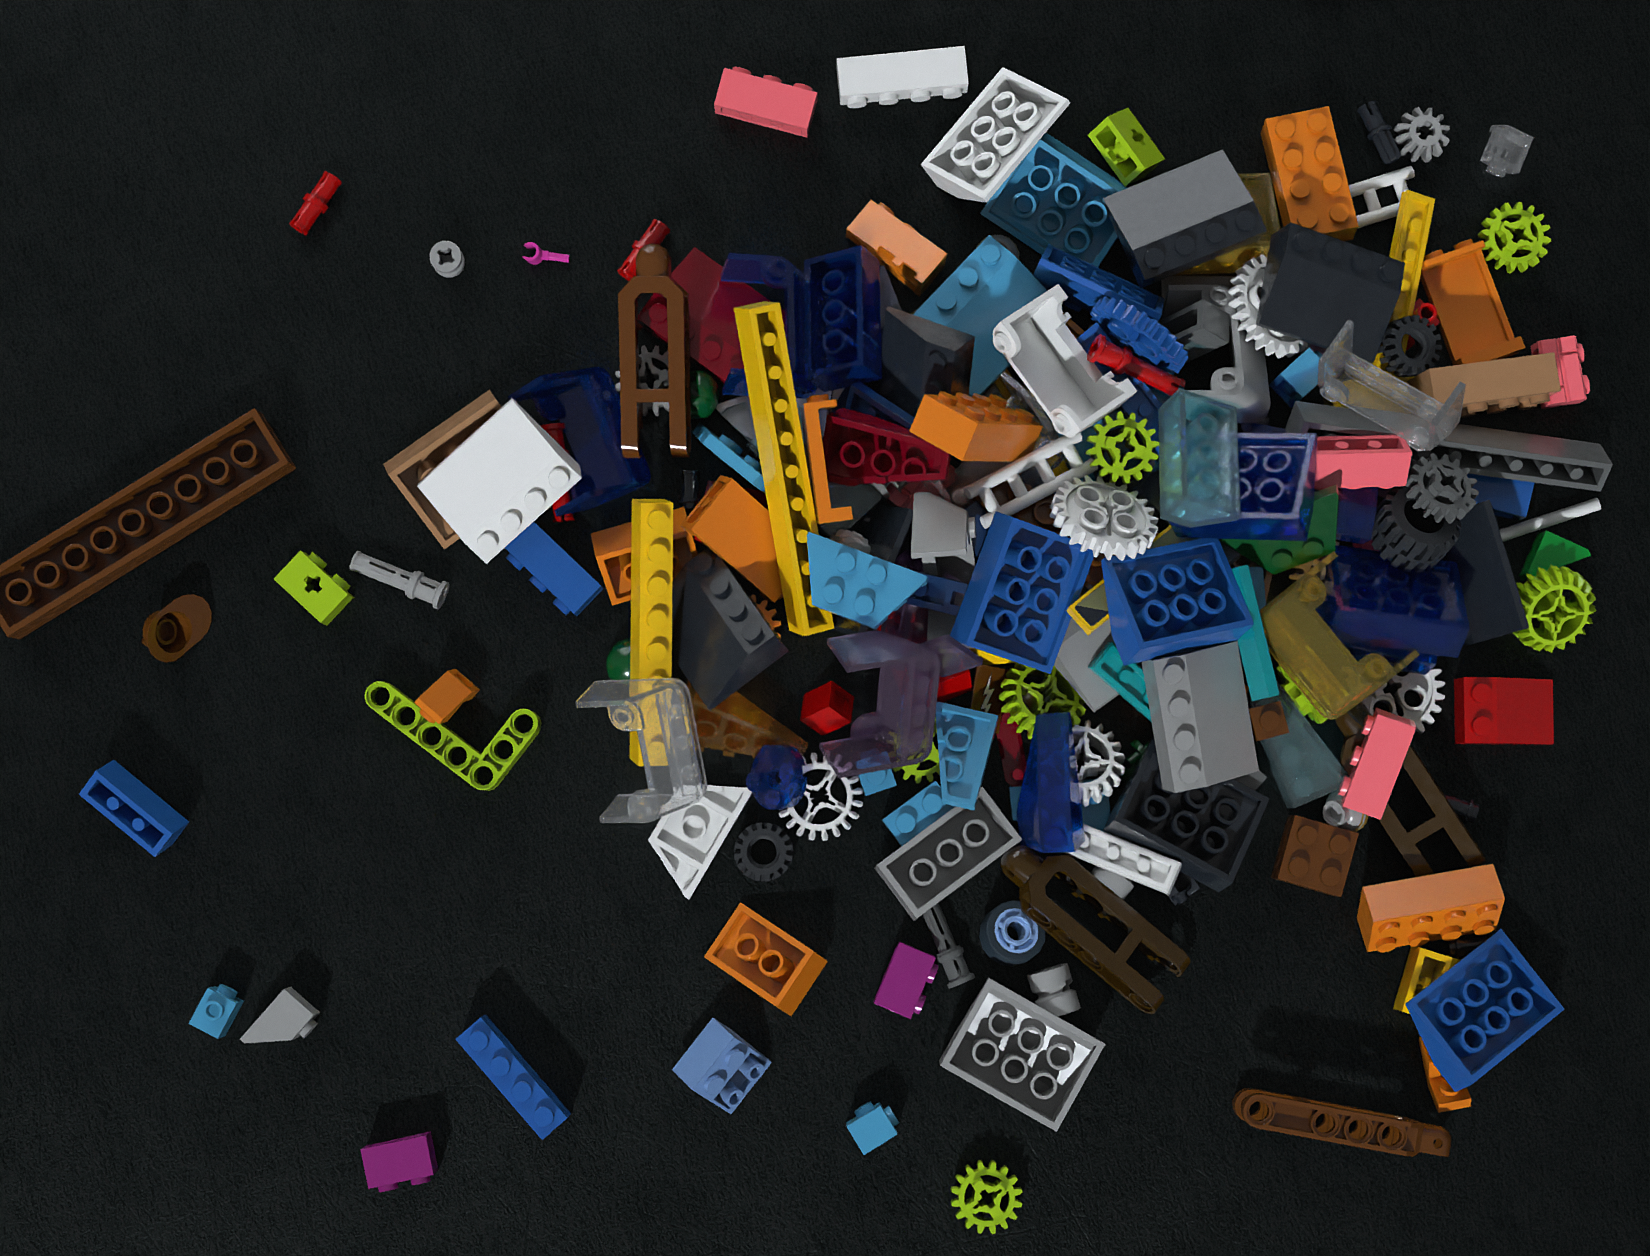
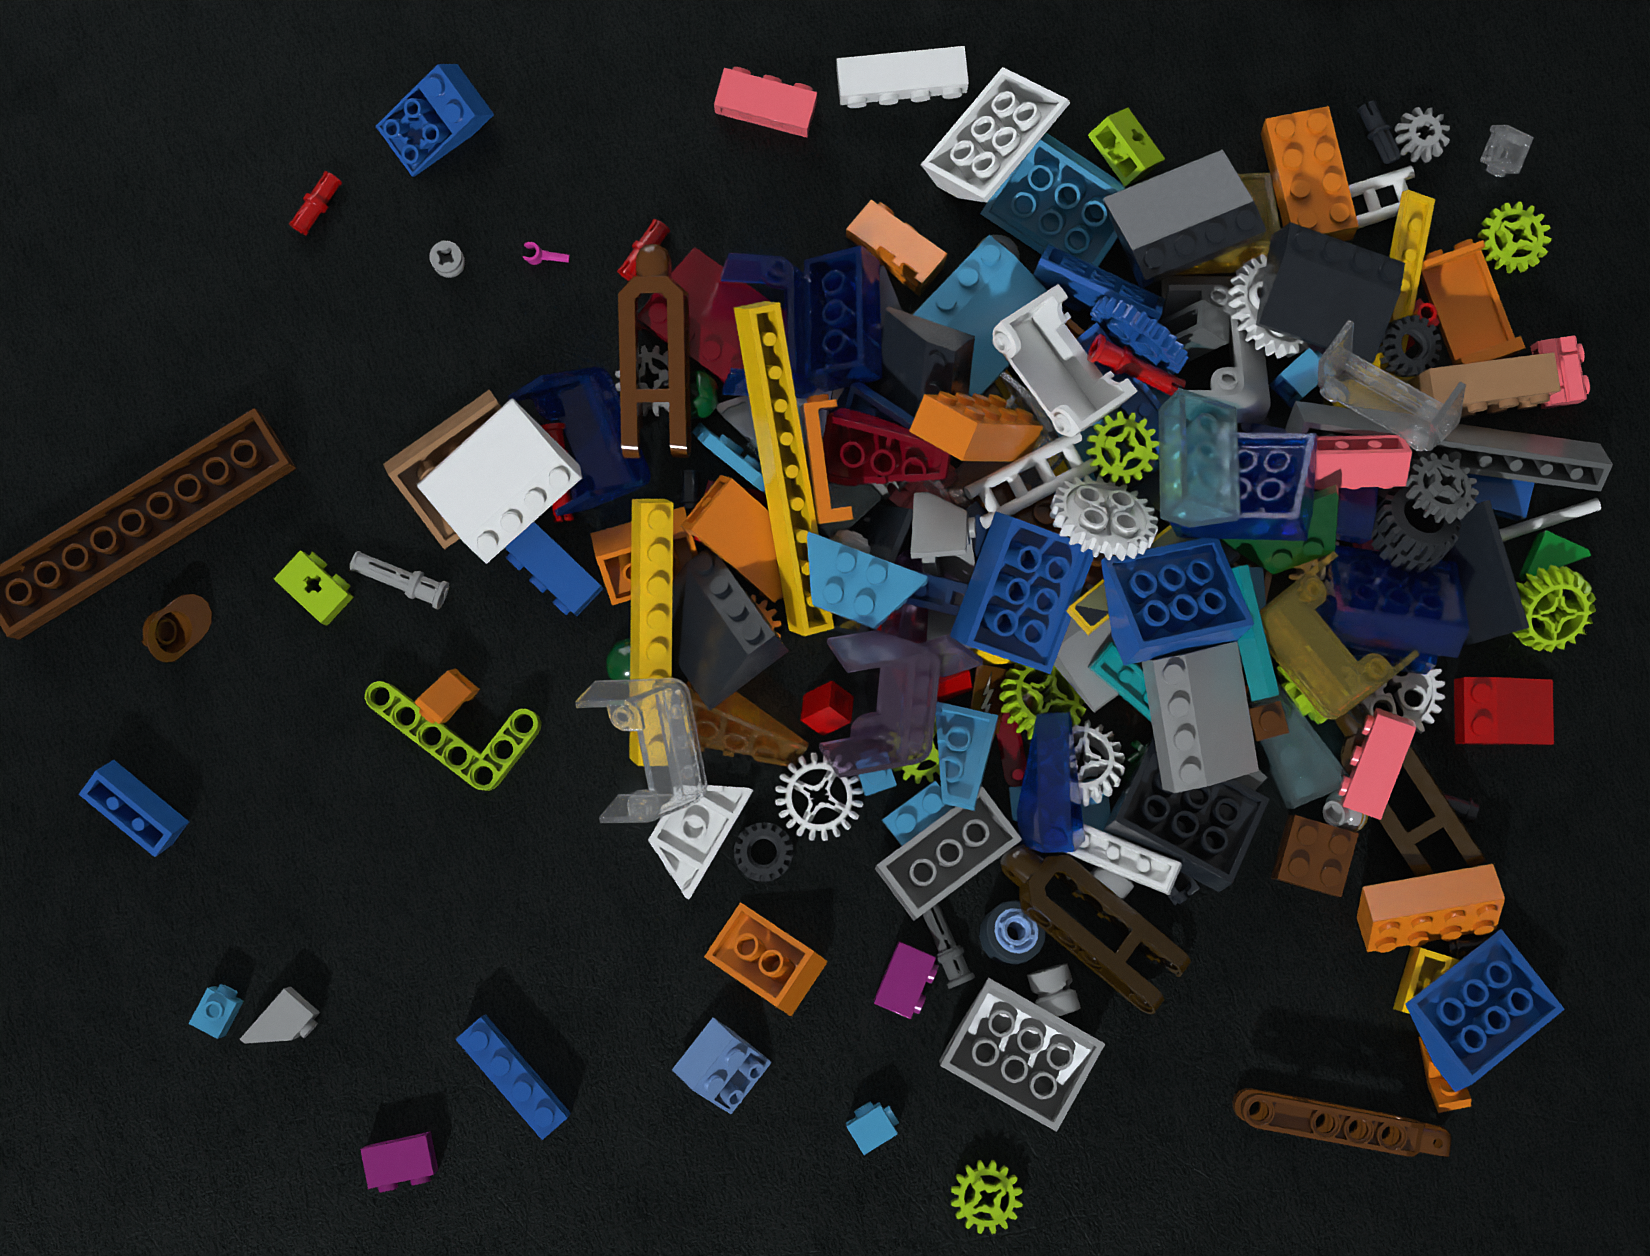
(434, 118): none -> blue slope
(763, 777): clear blue plate -> none

